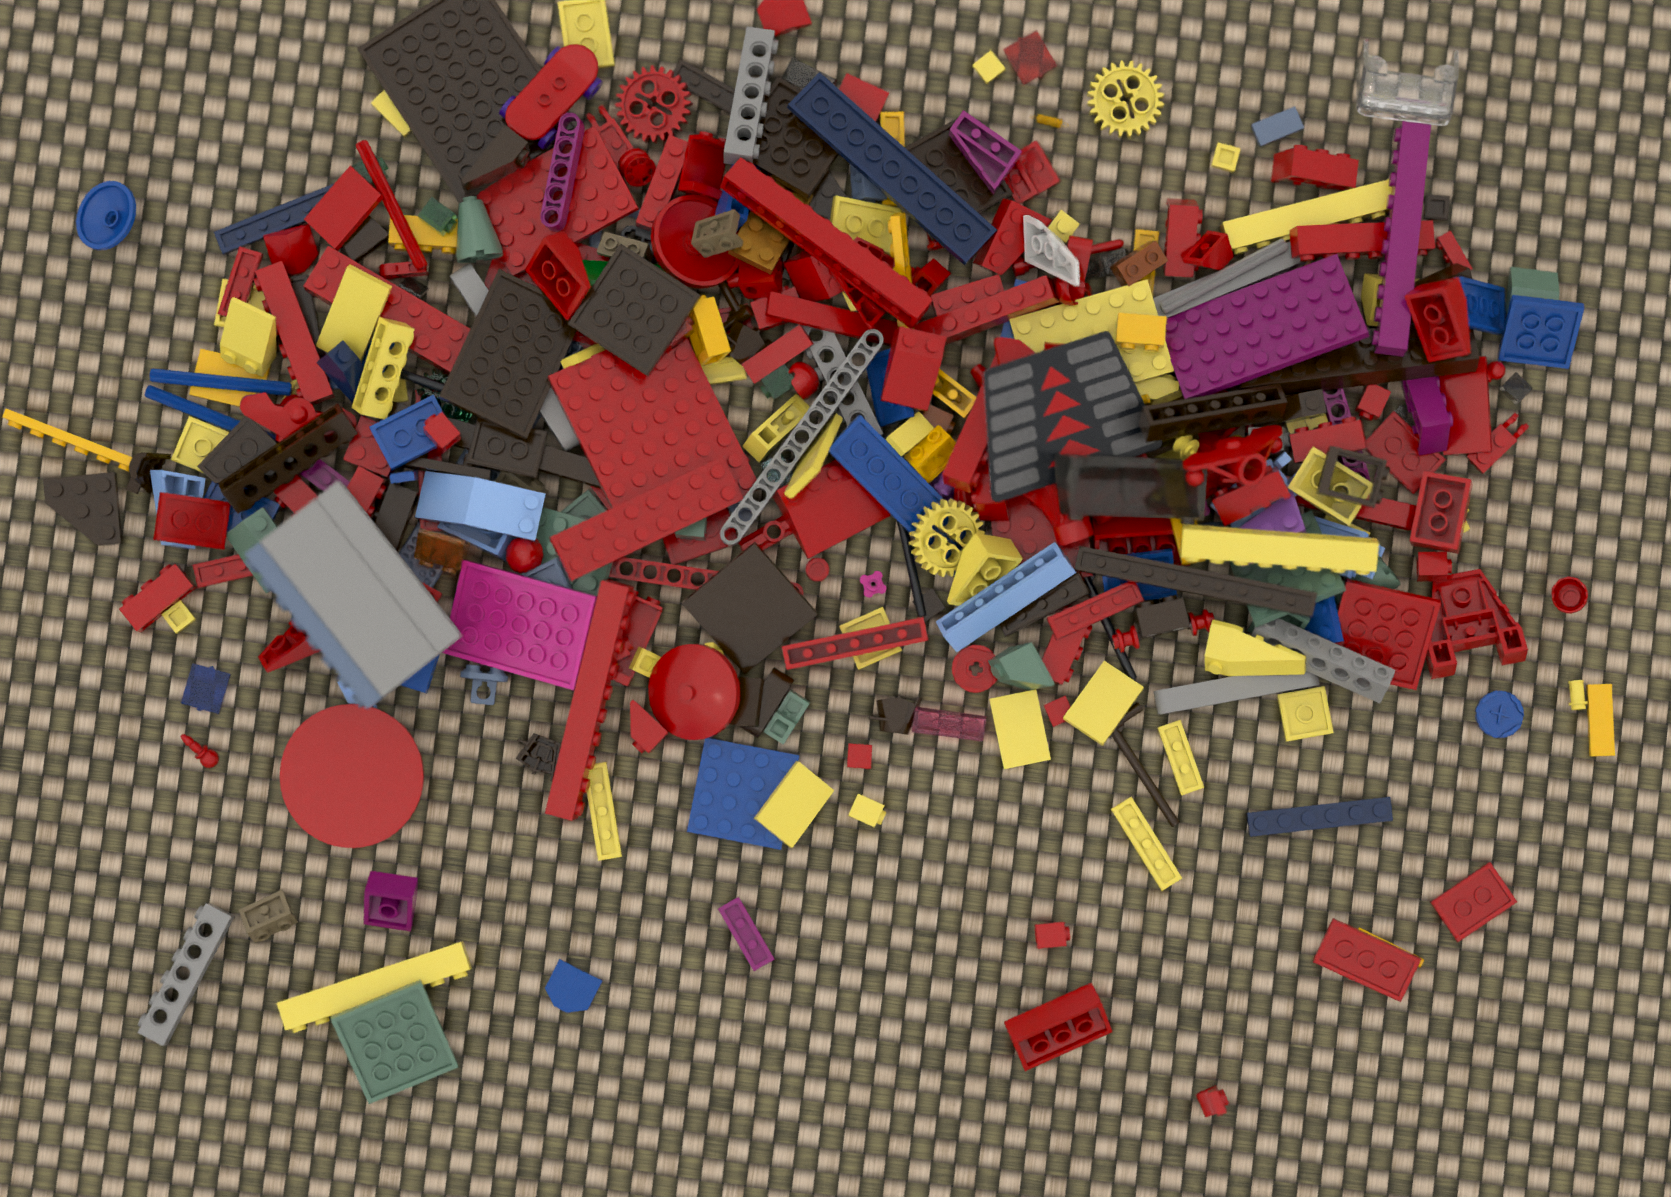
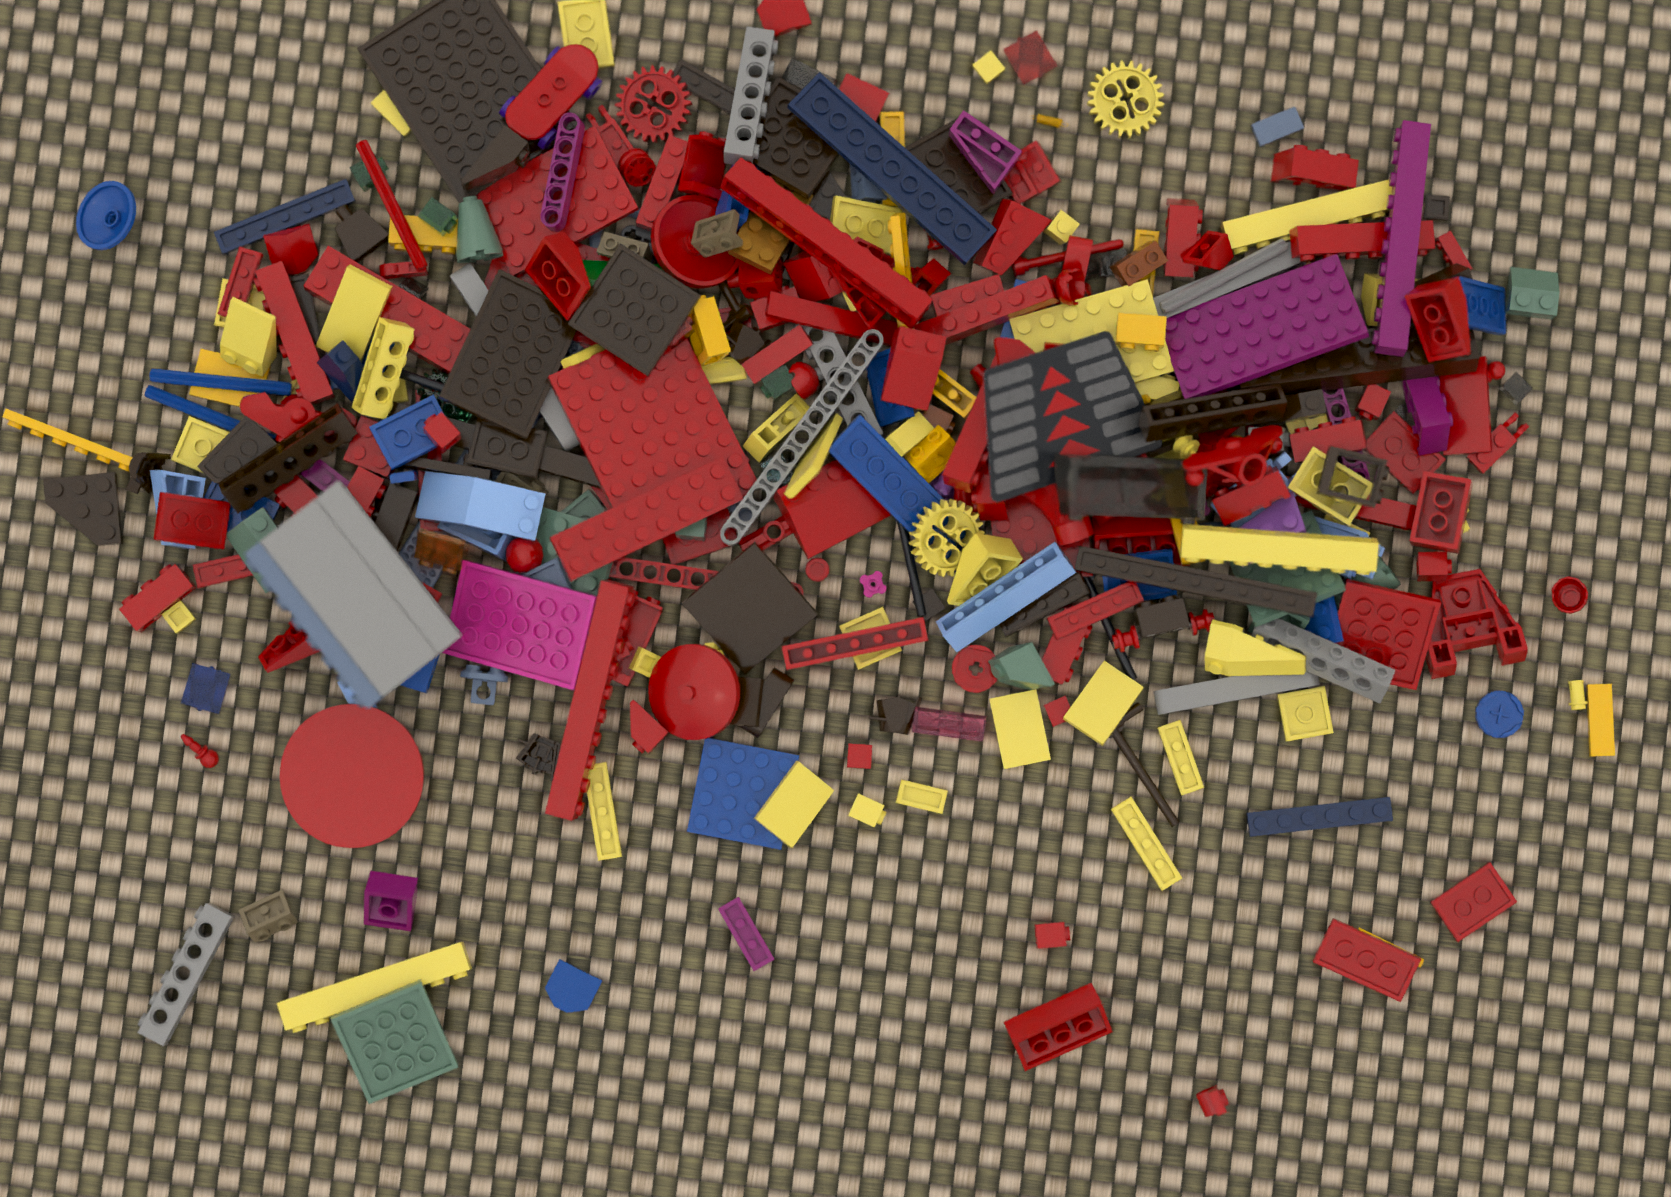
(344, 208): red tile -> none
(787, 716): sand green slope -> none
(921, 796): none -> light yellow tile
(1048, 251): white wedge -> none
(1225, 157): light yellow tile -> none
(1405, 95): clear windscreen -> none
(1540, 331): blue plate -> none

